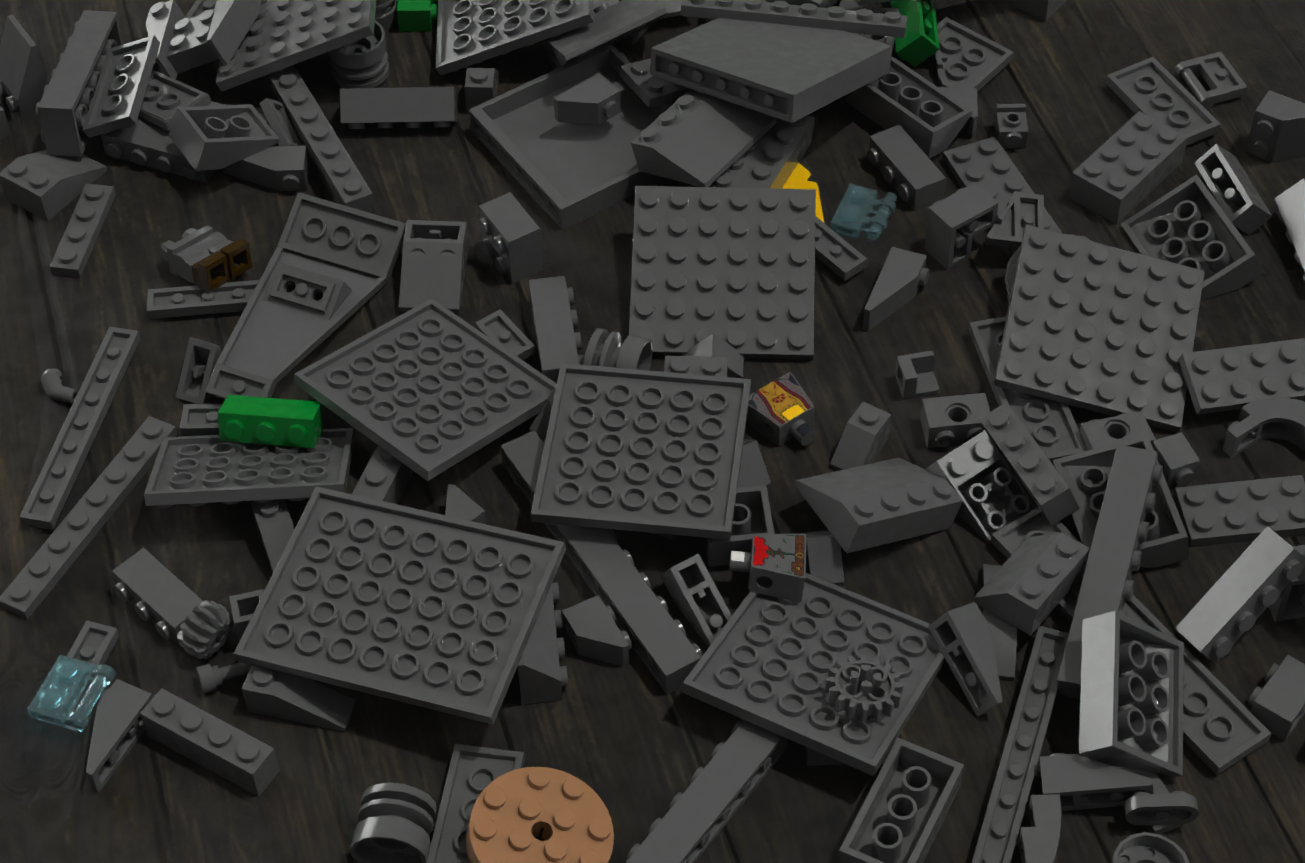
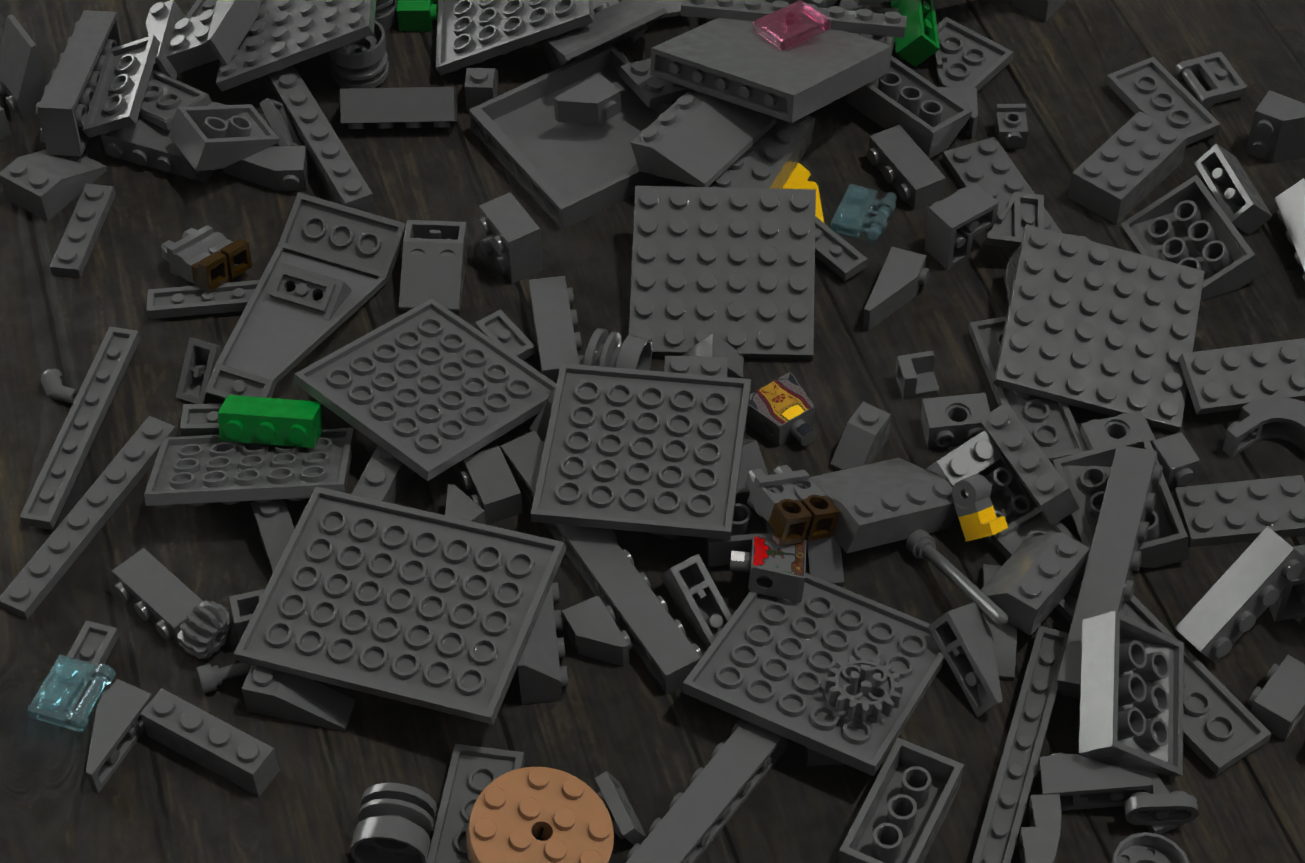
(492, 484): none -> dark grey brick
(615, 799): none -> dark grey plate
(791, 25): none -> clear pink plate
(791, 505): none -> hips
(923, 546): none -> dark grey piece
(976, 508): none -> leg

